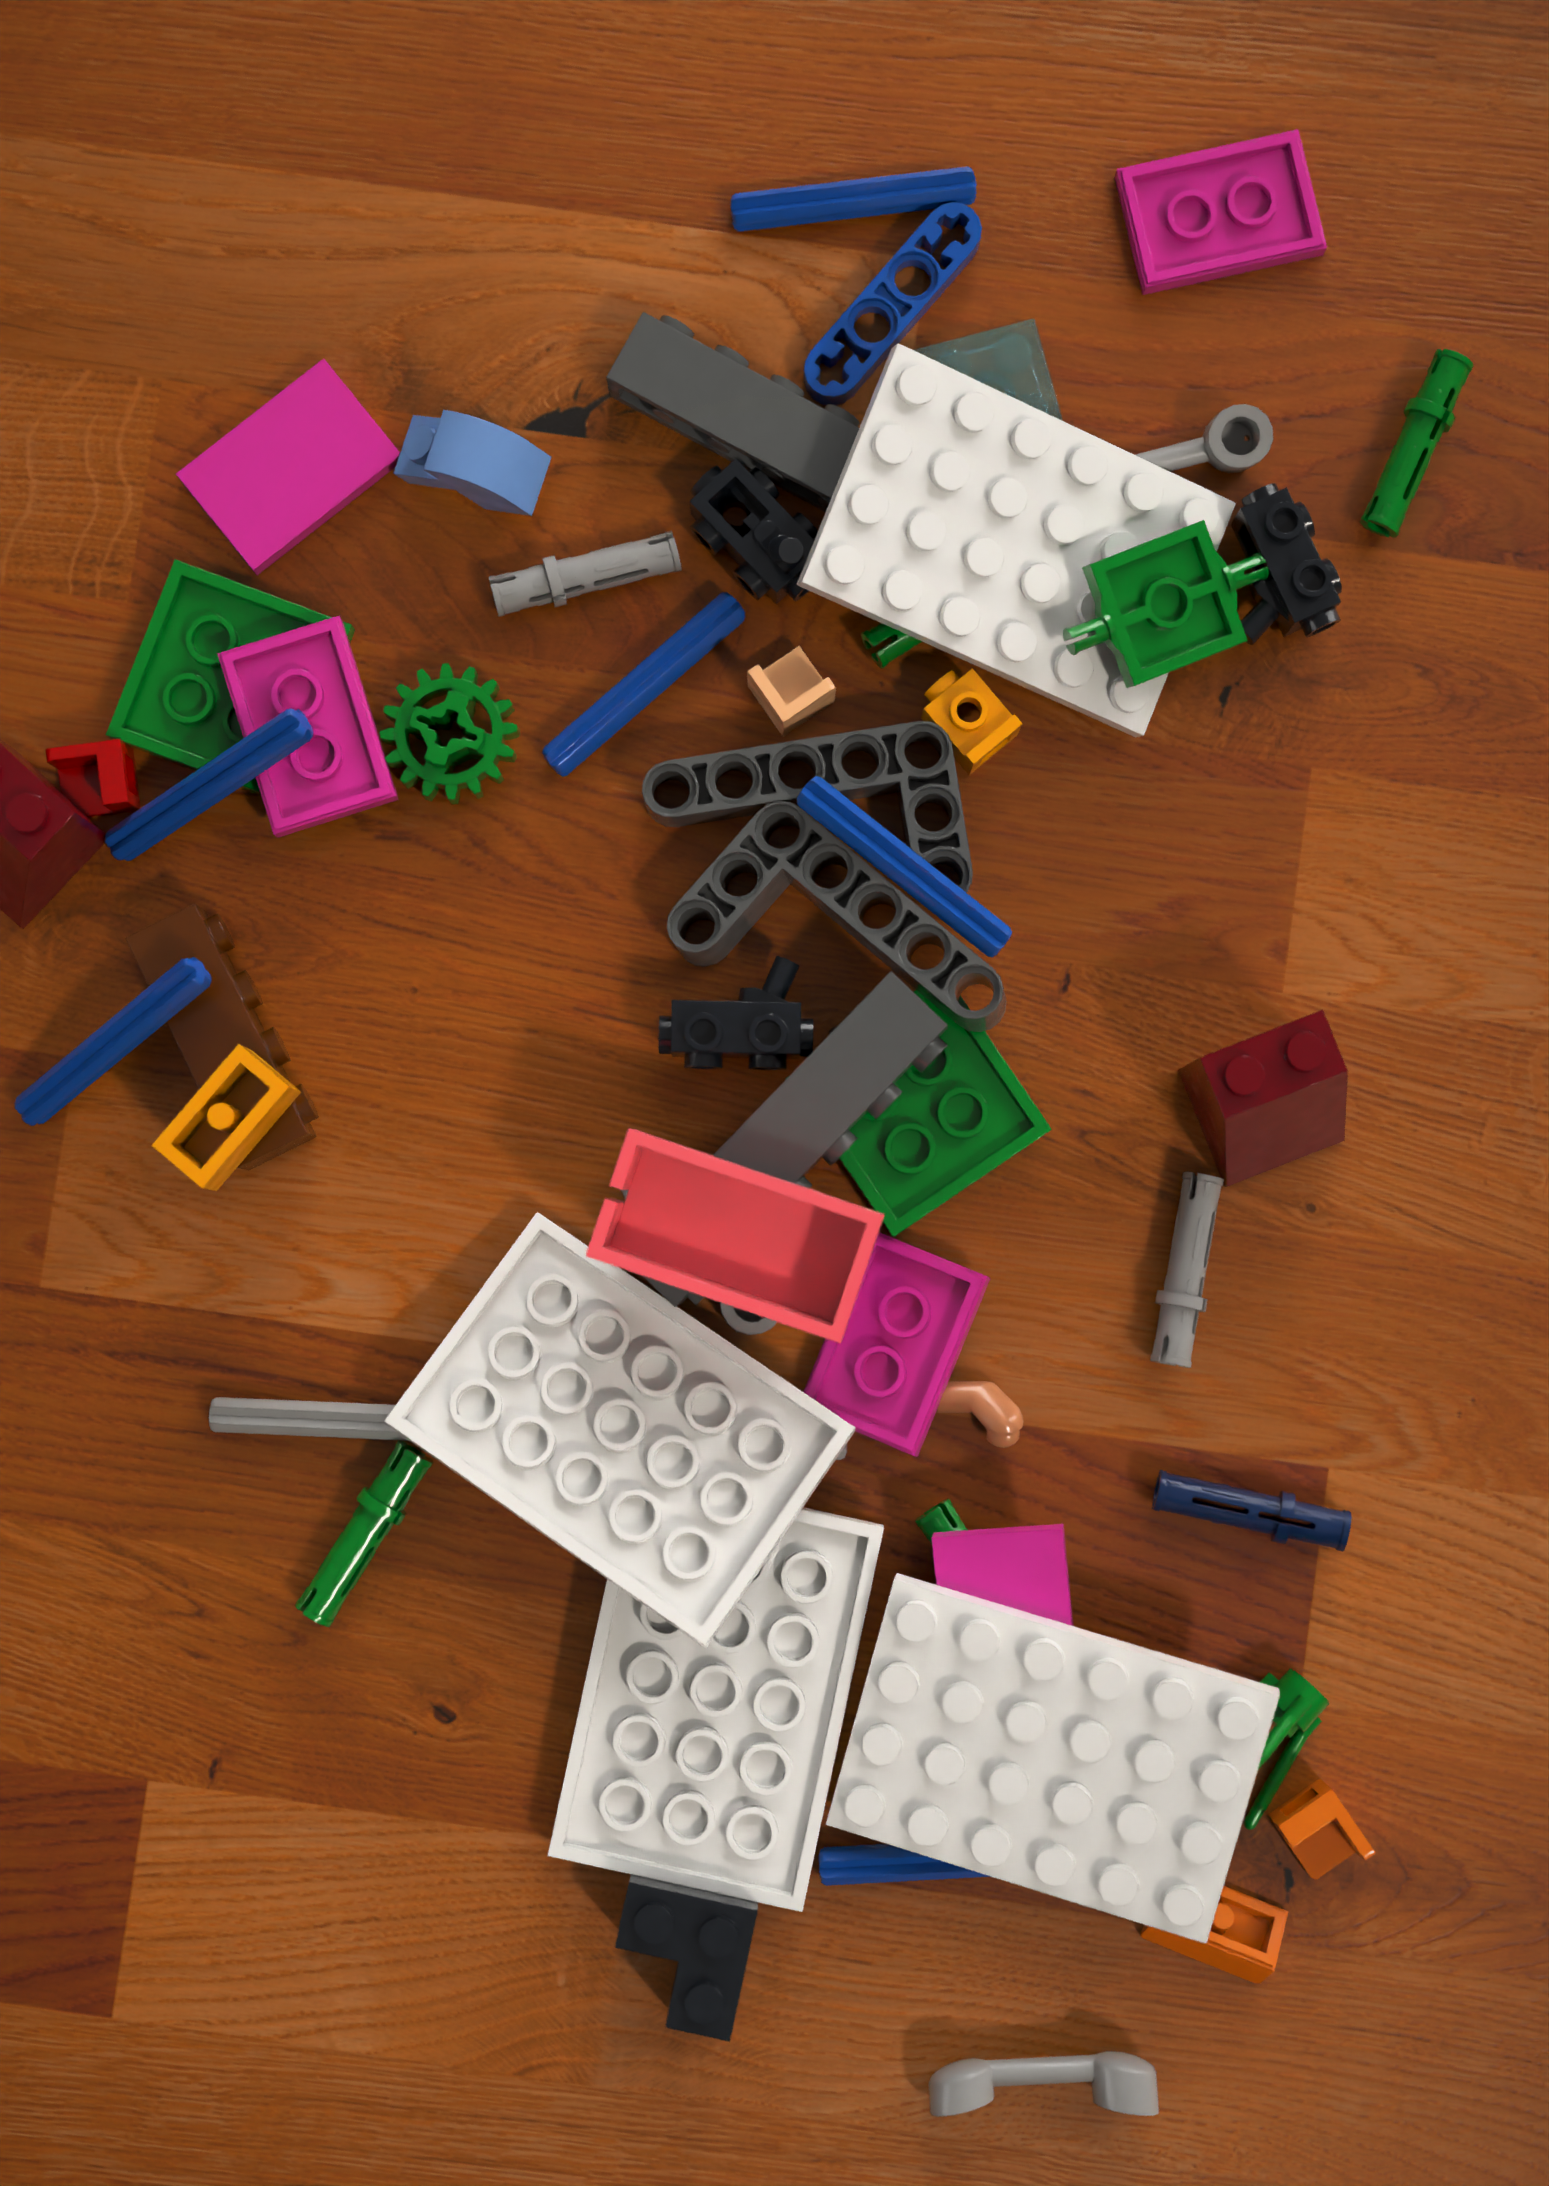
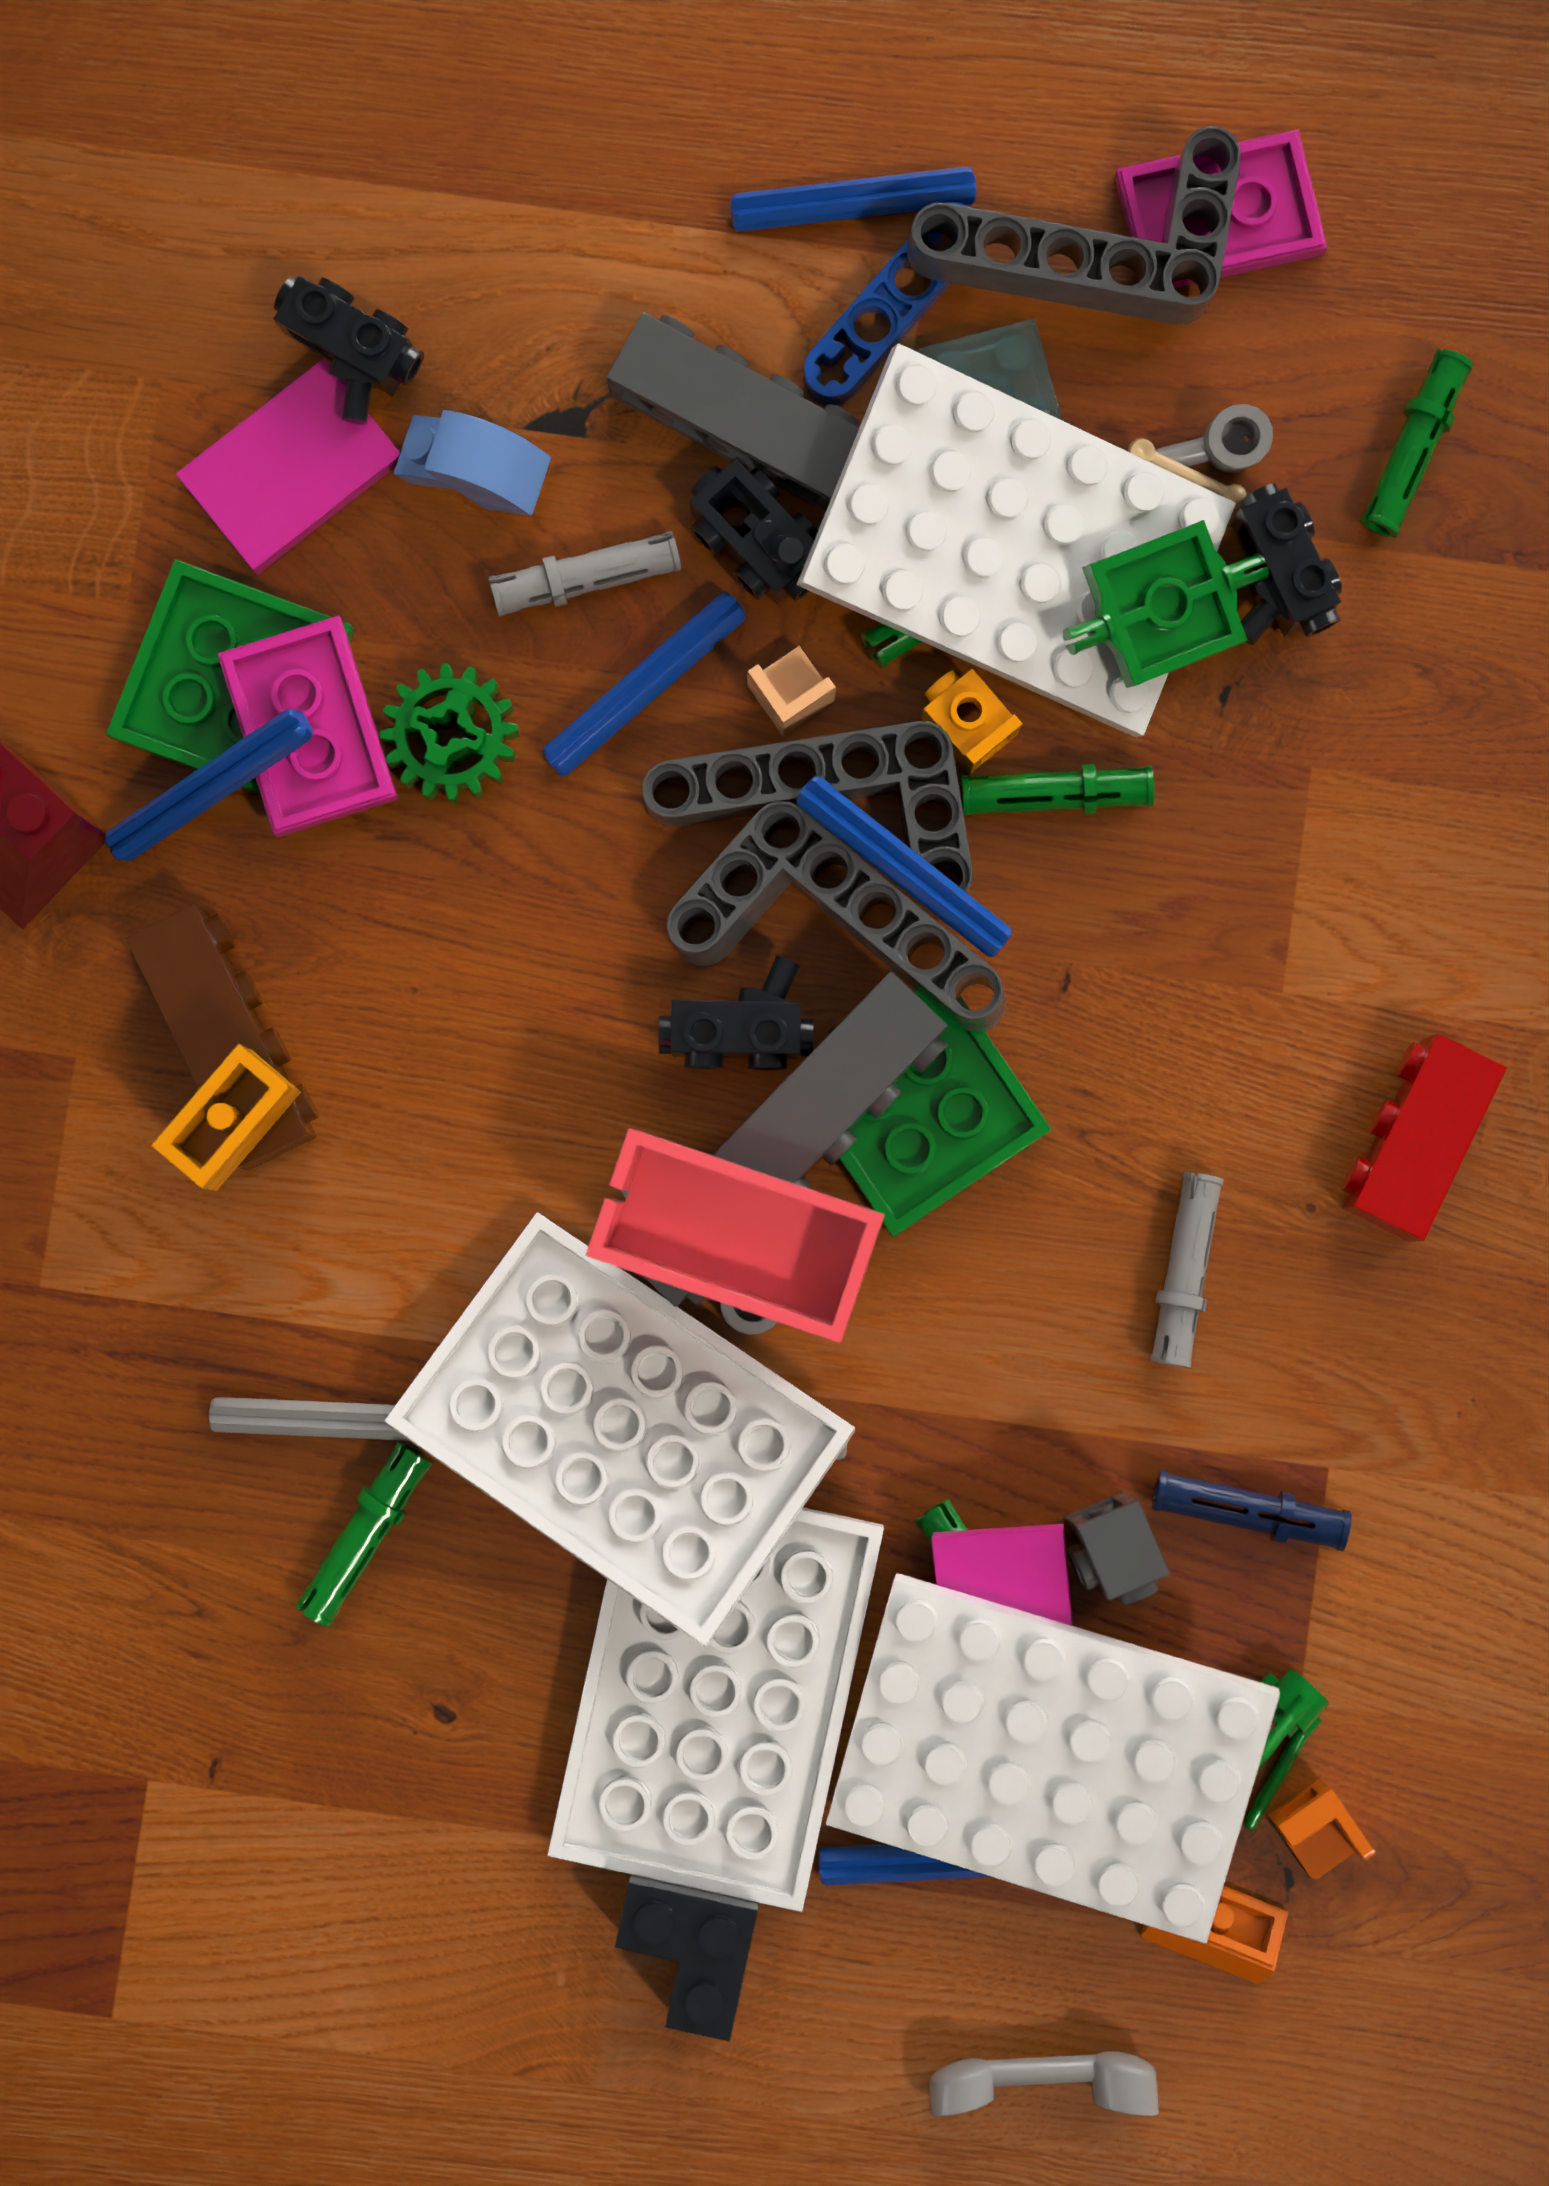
(97, 776): red panel -> none
(113, 1041): blue axle -> none
(362, 347): none -> black brick
(898, 1344): dark pink tile -> none
(989, 1405): nougat arm -> none
(1058, 790): none -> green pin
(1094, 251): none -> dark grey beam
(1115, 1549): none -> dark grey brick
(1145, 449): none -> tan hinge
(1270, 1097): dark red slope -> none
(1421, 1136): none -> red brick

